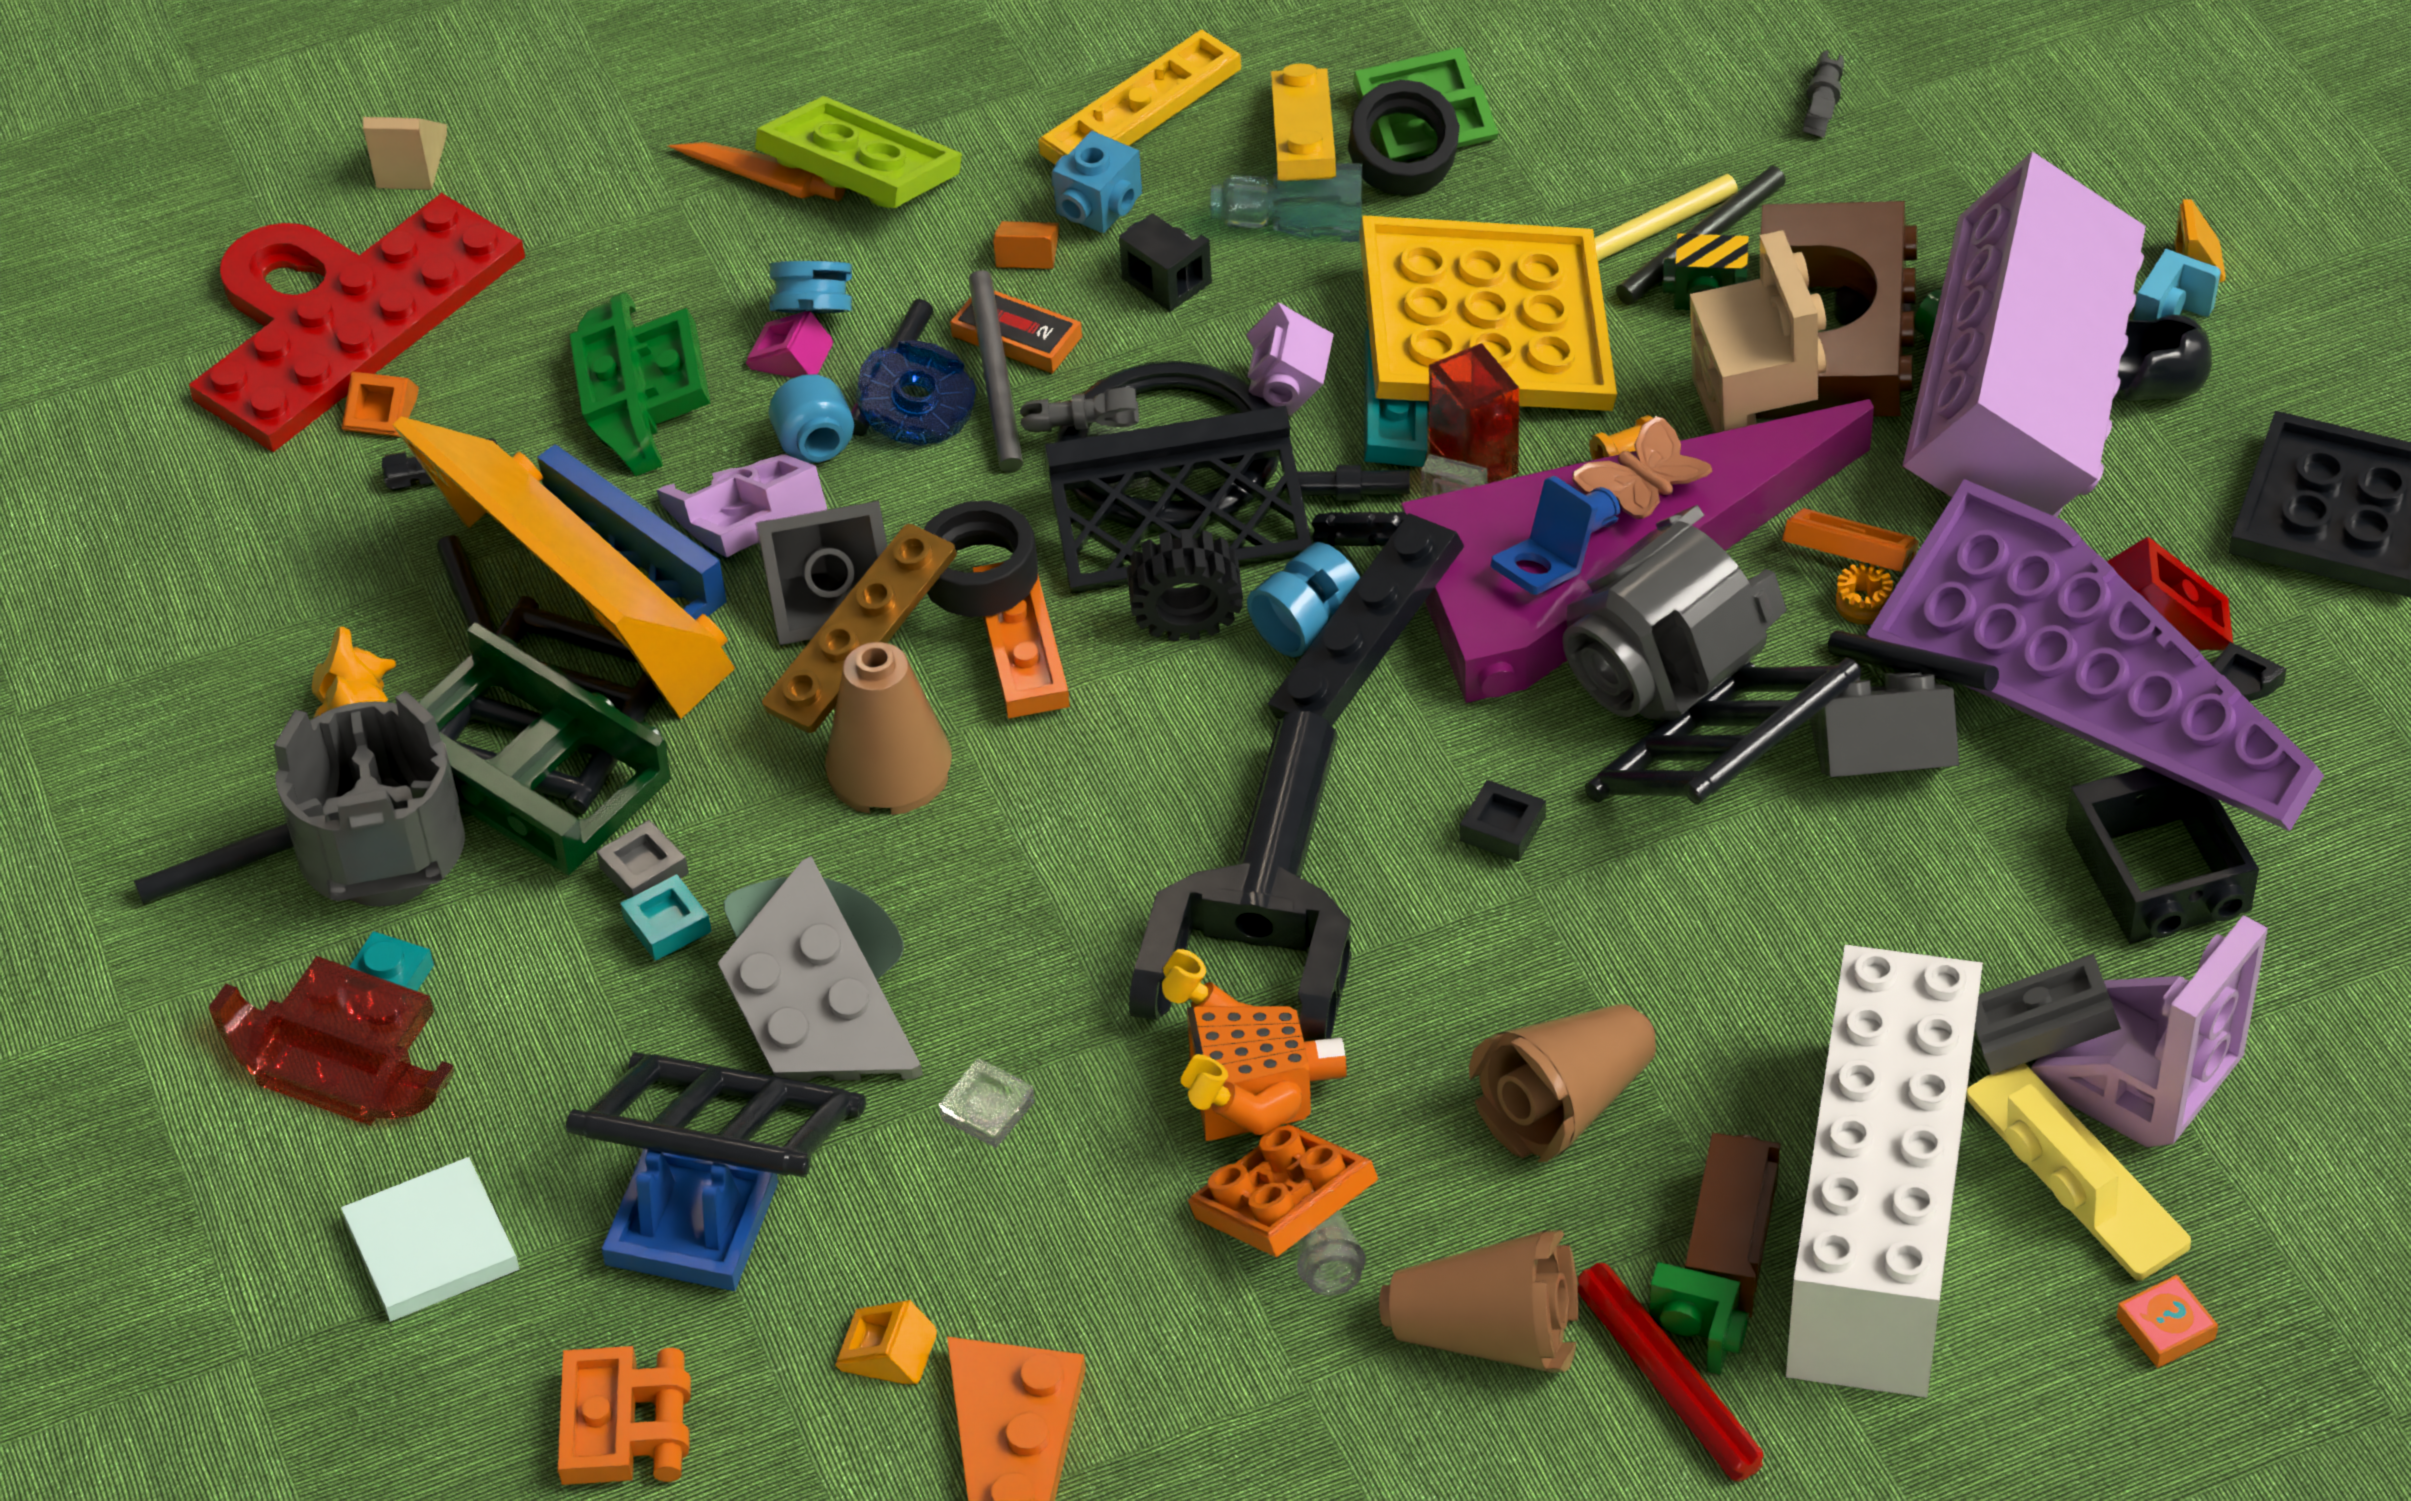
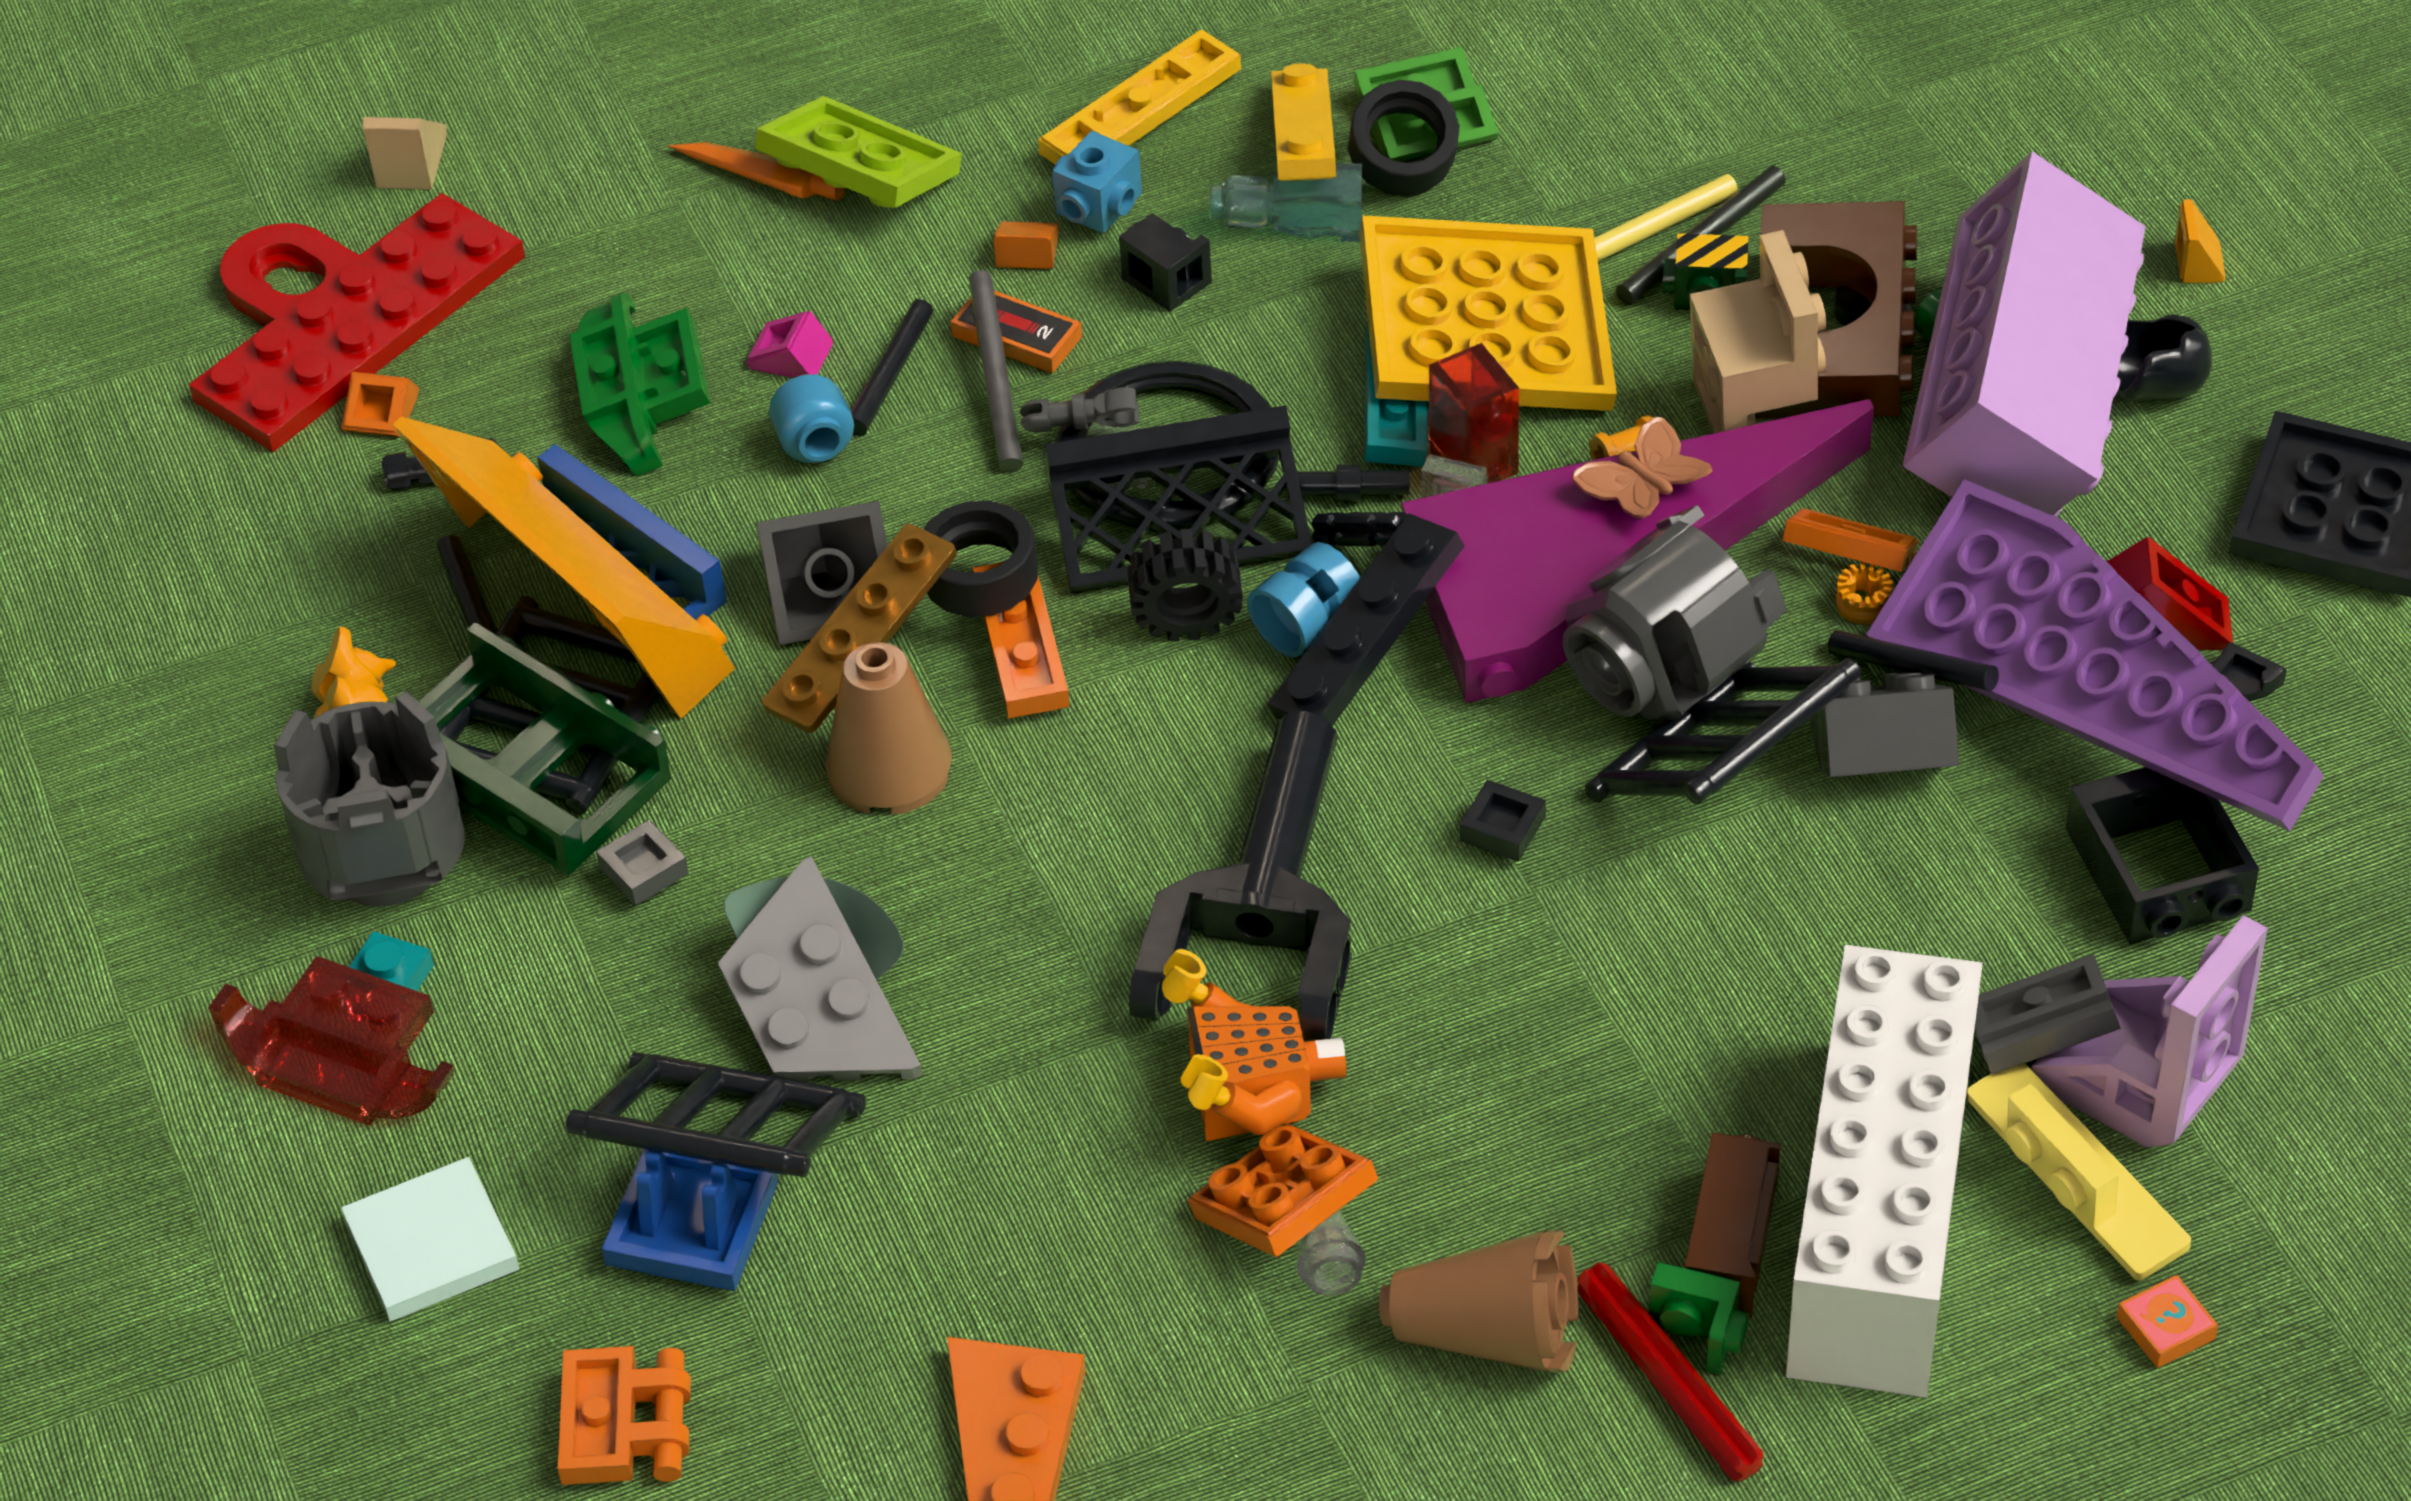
(213, 863): black bar -> none
(666, 917): teal plate -> none
(738, 497): lavender slope -> none
(810, 287): dark azure wheel -> none
(888, 1343): light orange slope -> none
(908, 417): clear blue tile -> none
(987, 1102): clear plate -> none
(1287, 358): lavender window -> none
(1558, 535): blue bracket -> none
(1558, 1076): medium nougat cone -> none
(1823, 93): dark grey piece -> none
(2175, 285): medium azure bracket -> none

